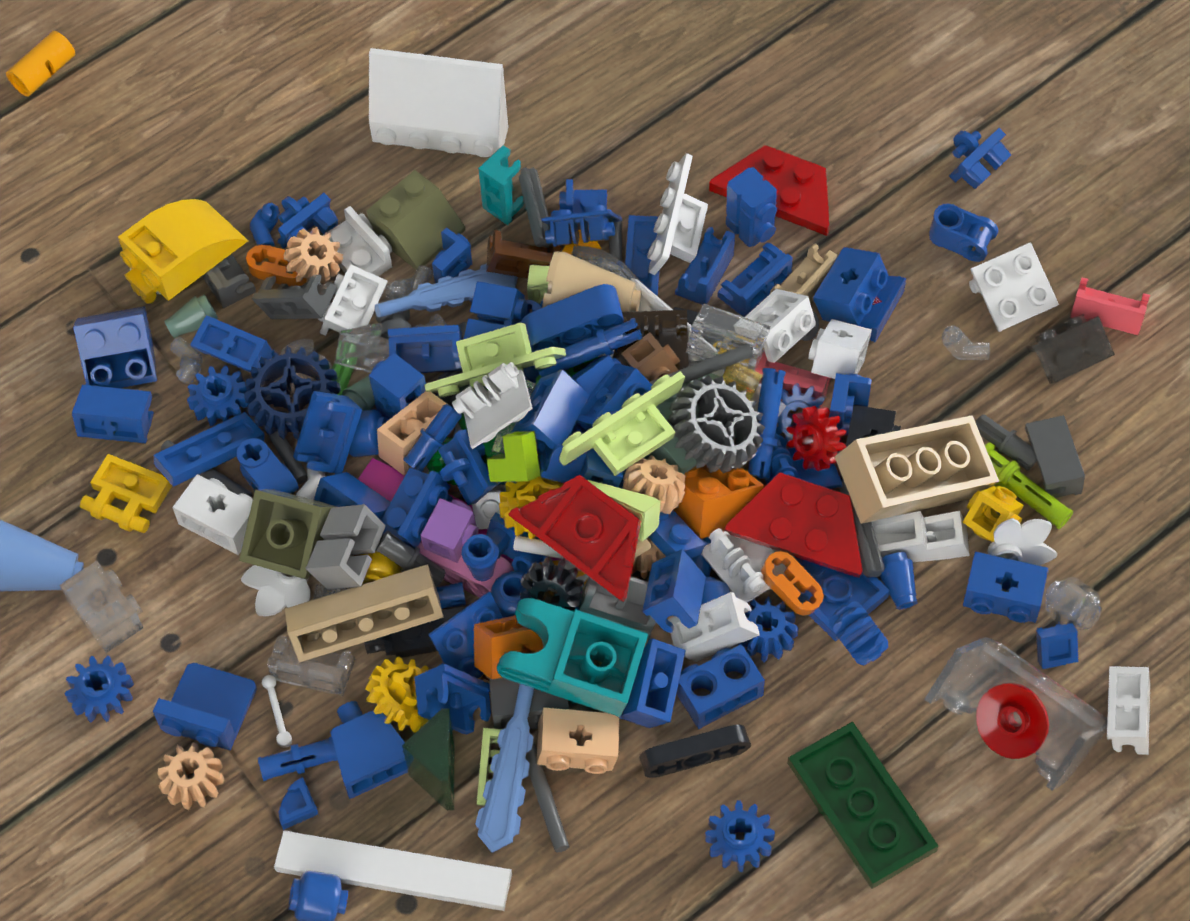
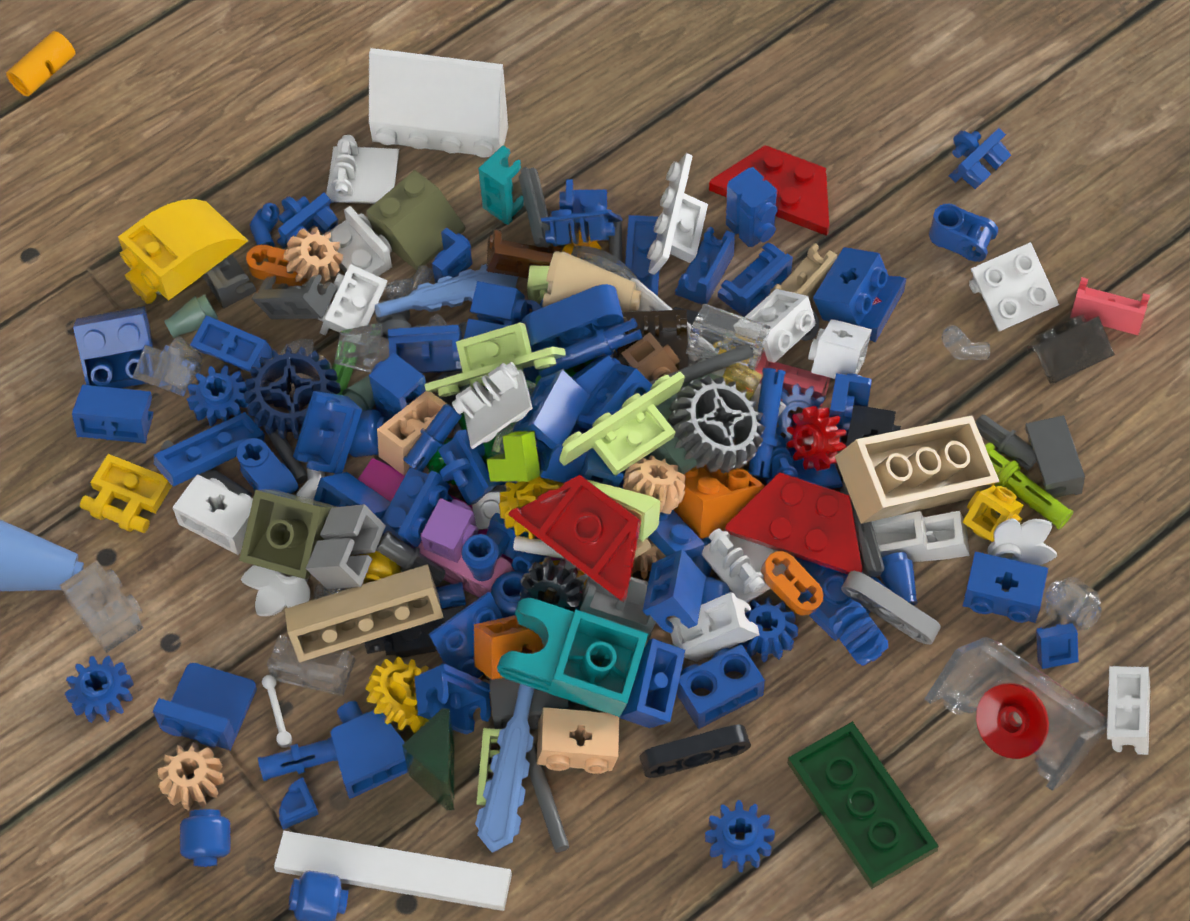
(164, 369): none -> clear brick
(205, 837): none -> blue head
(361, 172): none -> white hinge
(891, 607): none -> light grey beam

